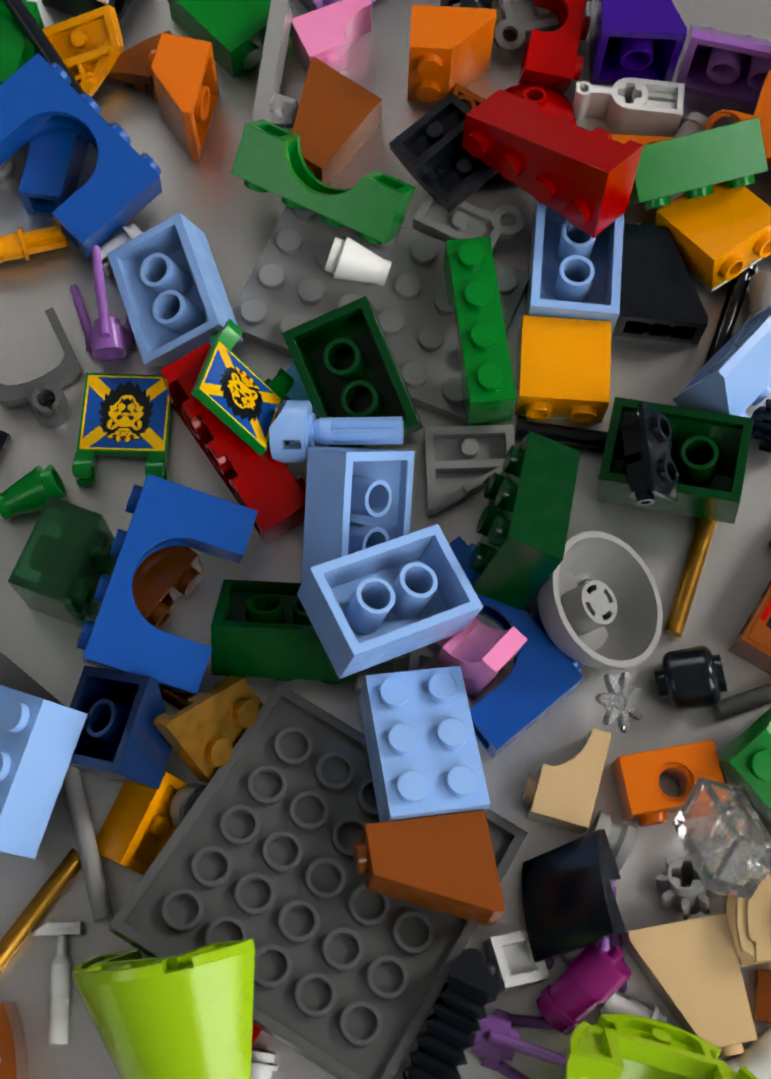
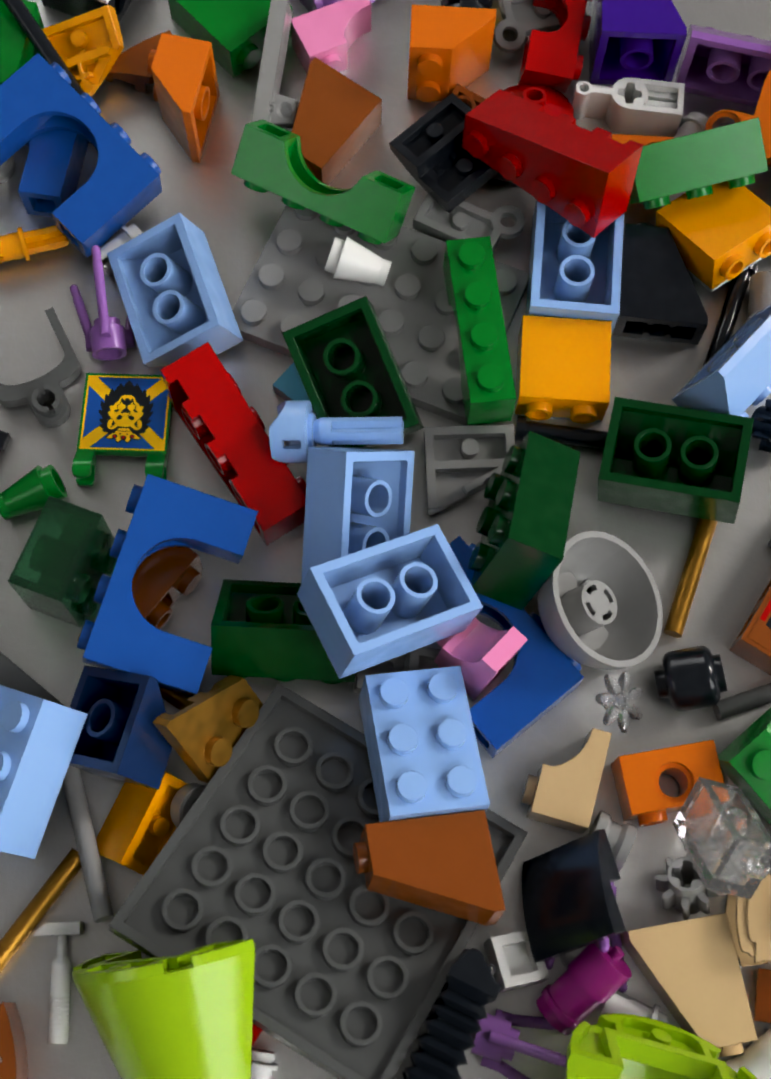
(237, 392): flag -> none
(648, 435): black hinge -> none

